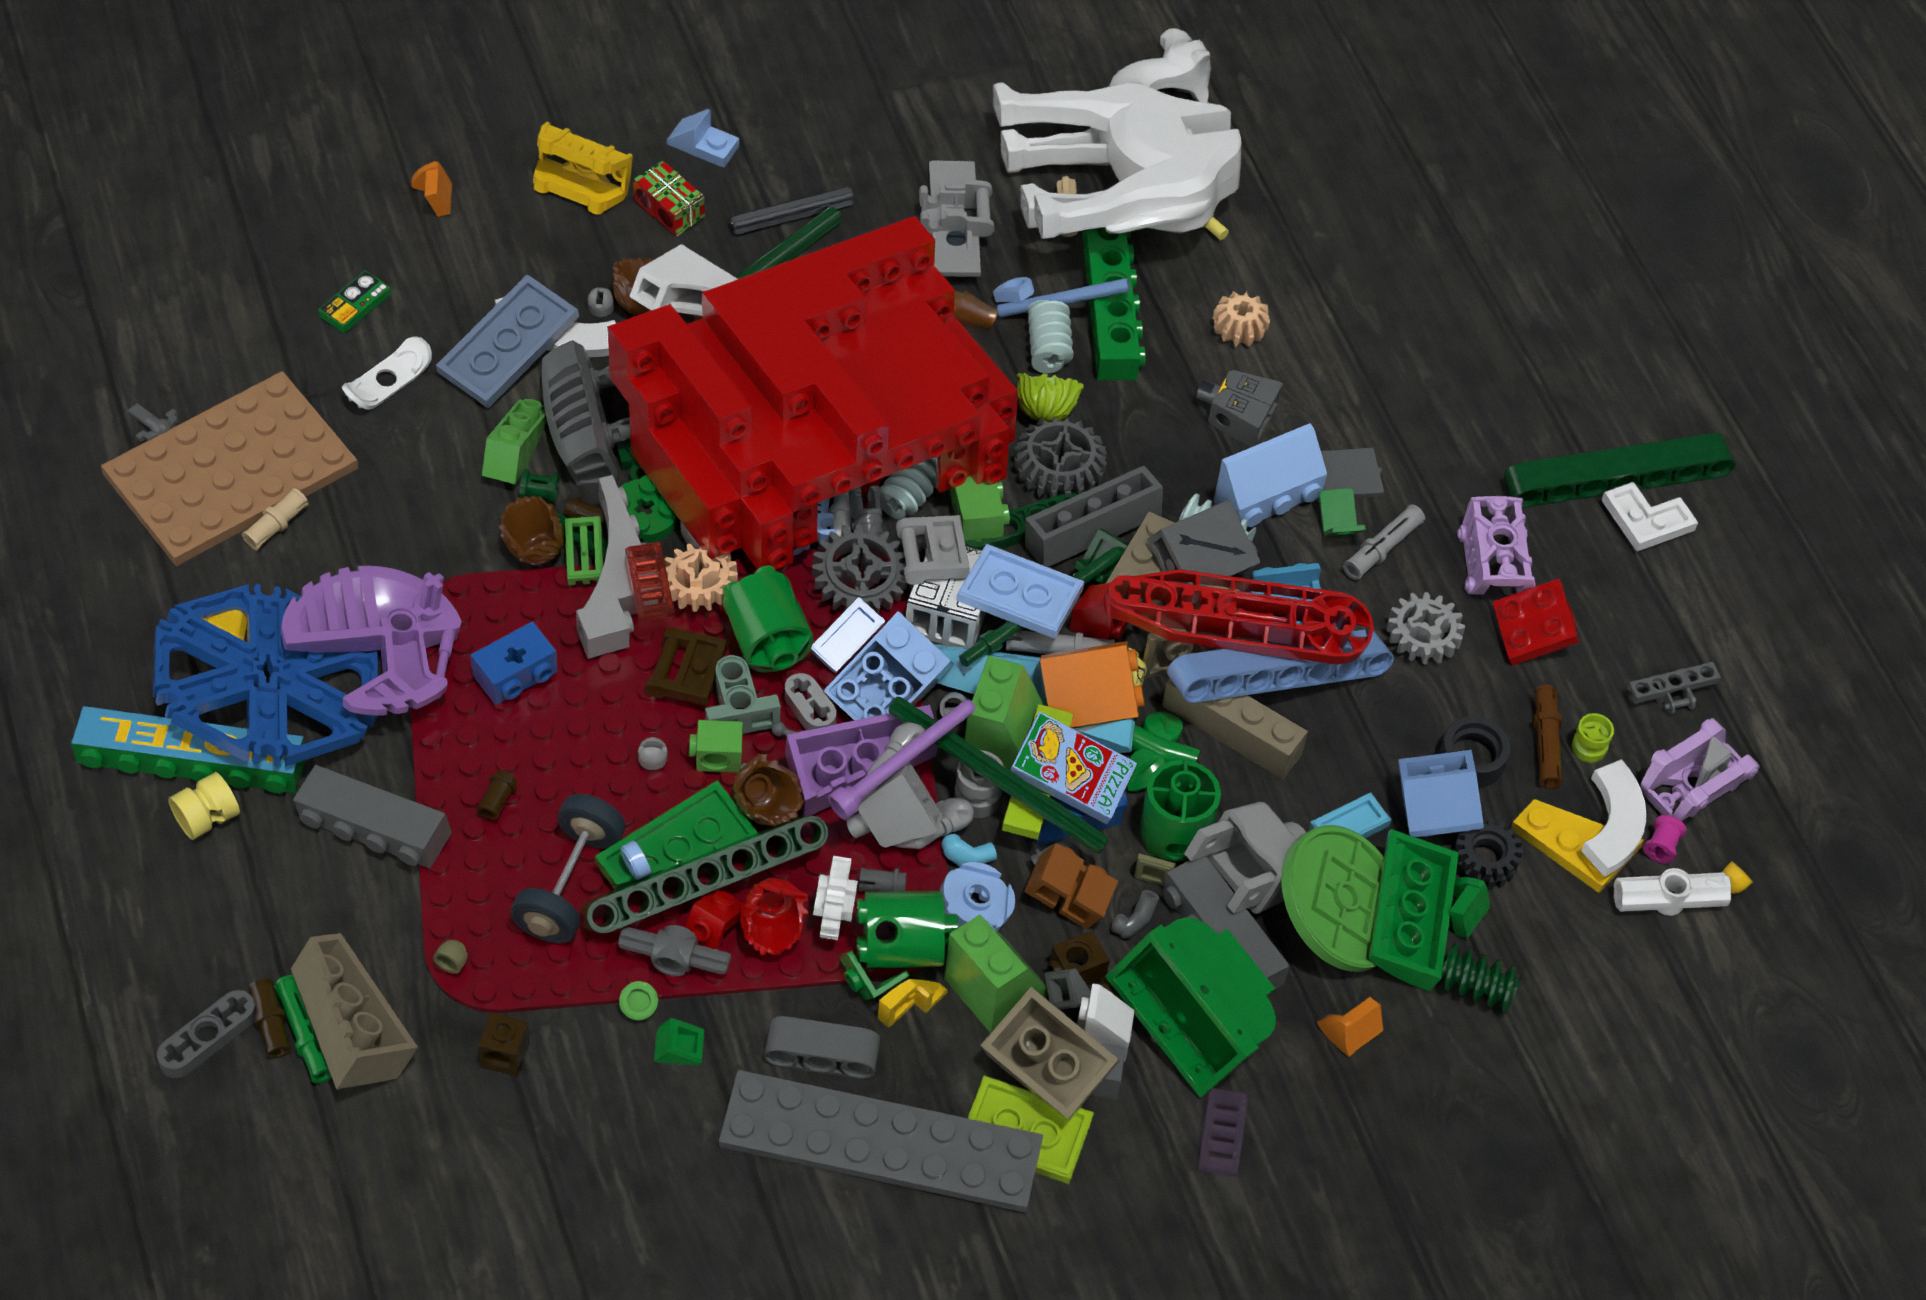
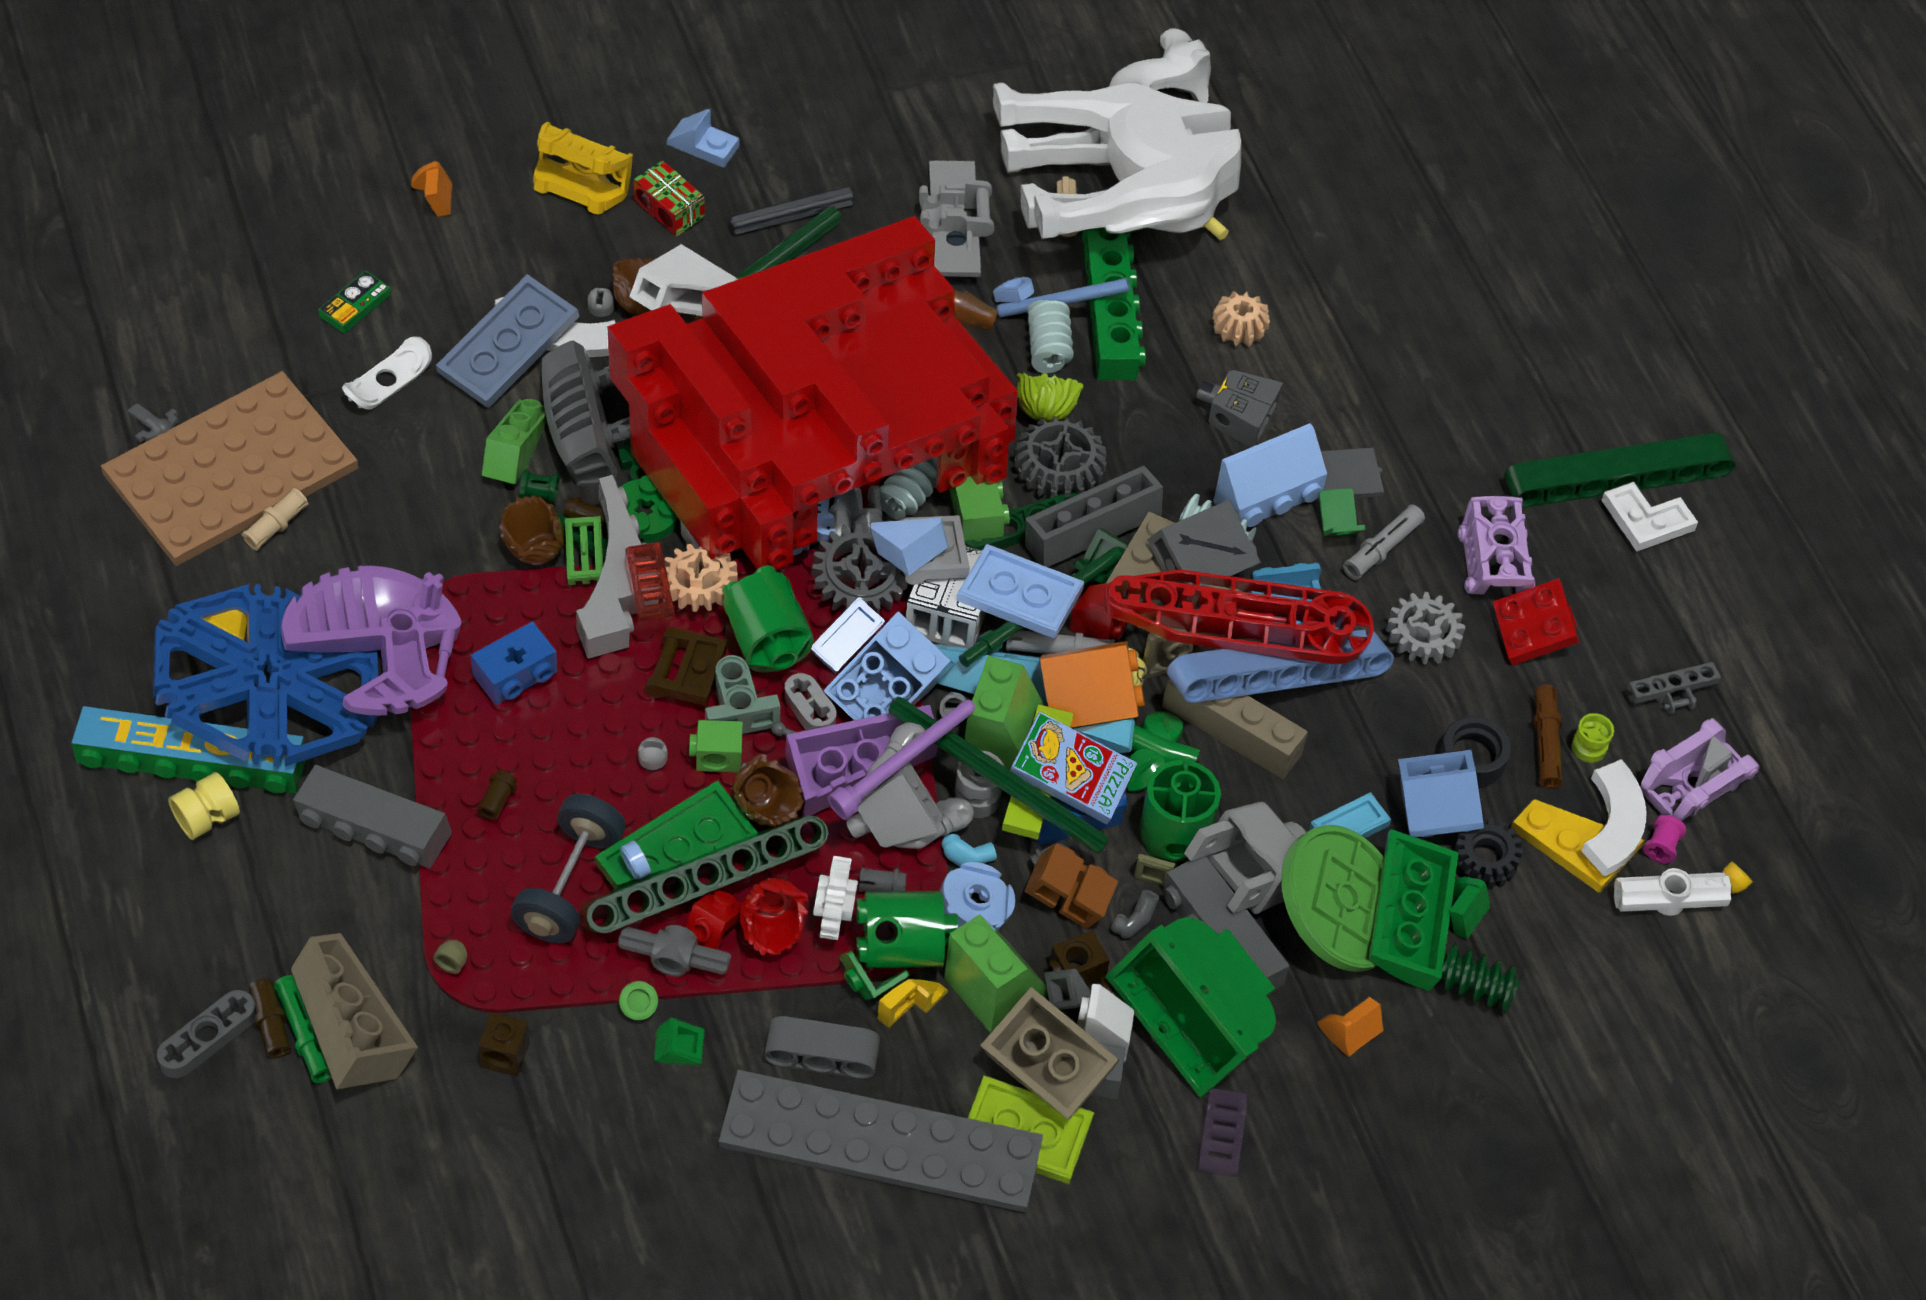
(909, 542): none -> light blue slope

